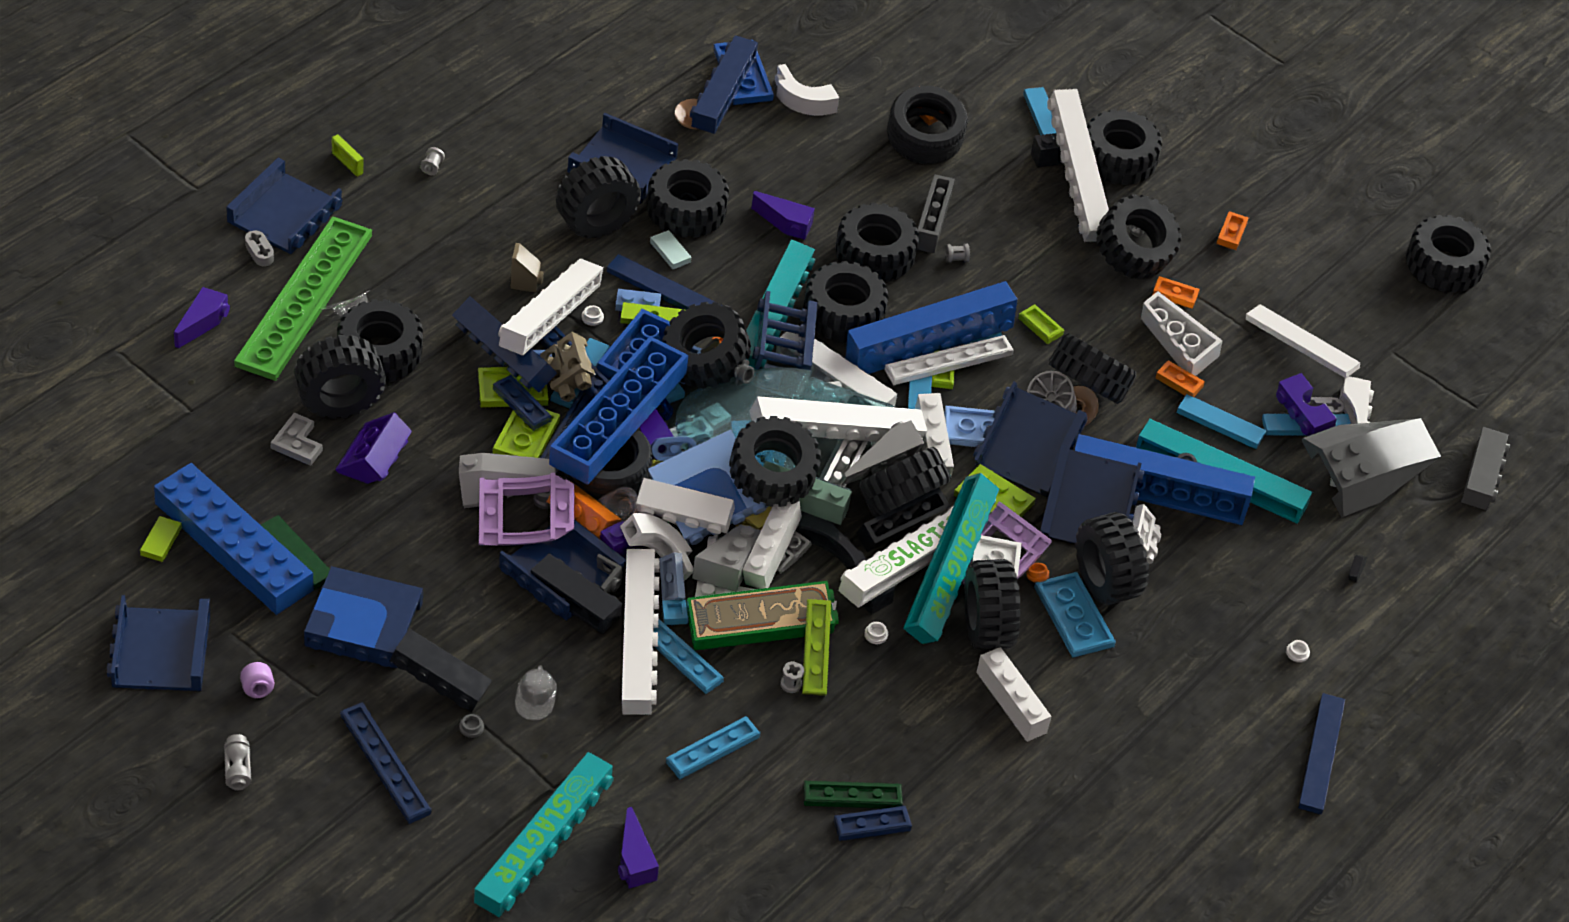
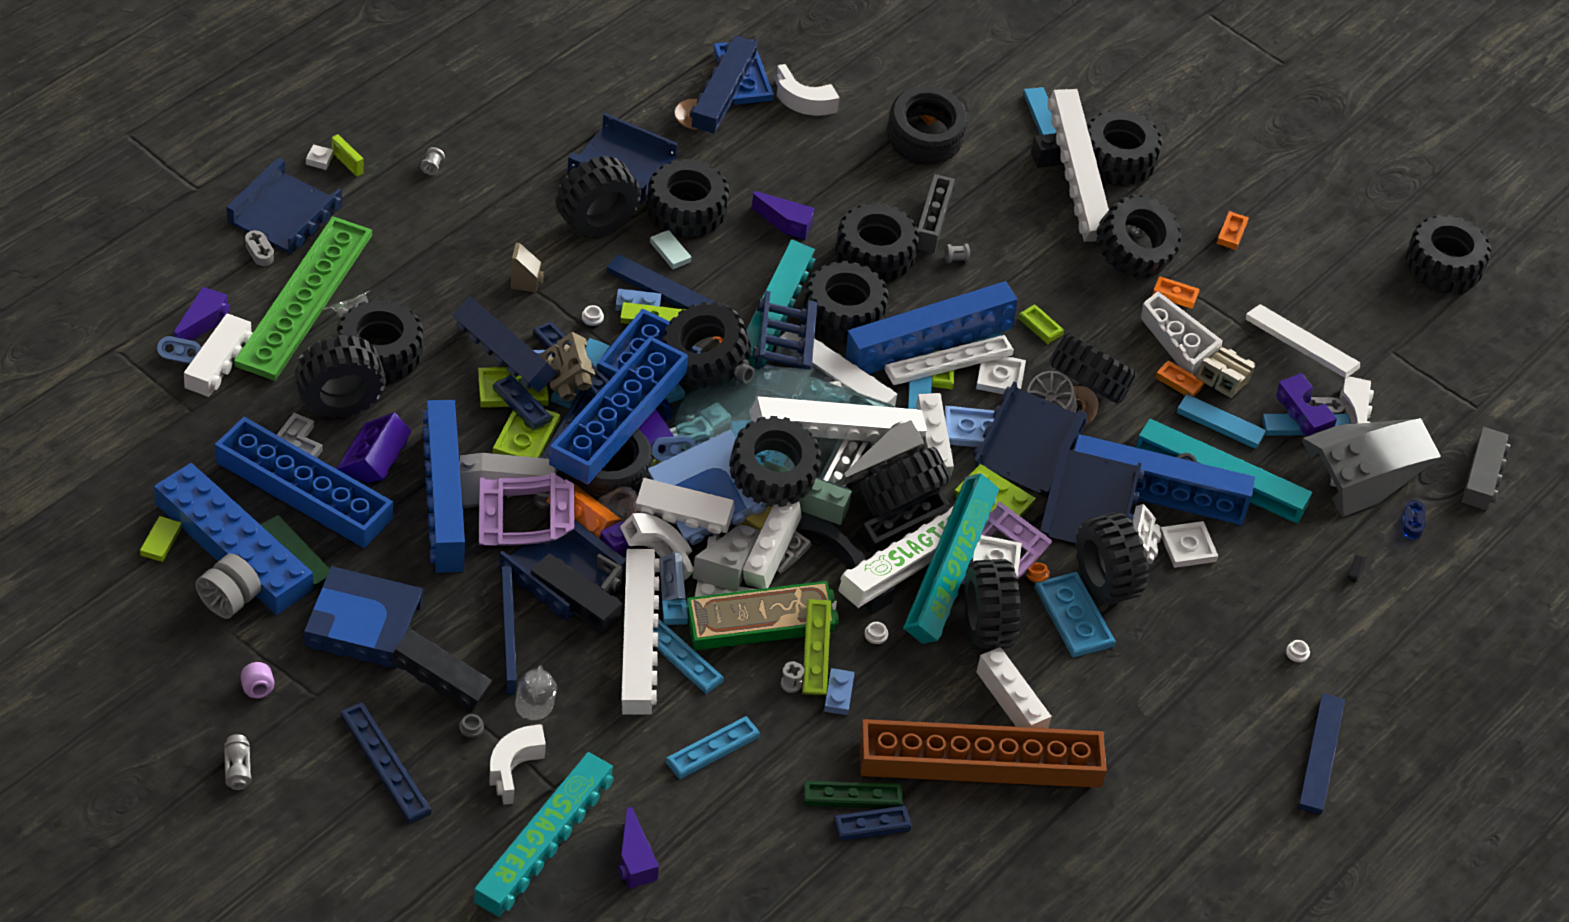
(159, 647): dark blue panel -> none
(181, 349): none -> medium blue plate
(217, 355): none -> white brick
(228, 585): none -> light grey wheel
(304, 482): none -> blue brick
(319, 157): none -> white plate
(444, 486): none -> blue brick
(508, 630): none -> dark blue tile
(514, 748): none -> white arch
(550, 307): white brick -> none
(839, 691): none -> medium blue plate
(982, 753): none -> dark orange brick
(1000, 373): none -> white tile
(1188, 544): none -> white tile
(1226, 370): none -> dark tan hips
(1418, 520): none -> clear blue beam

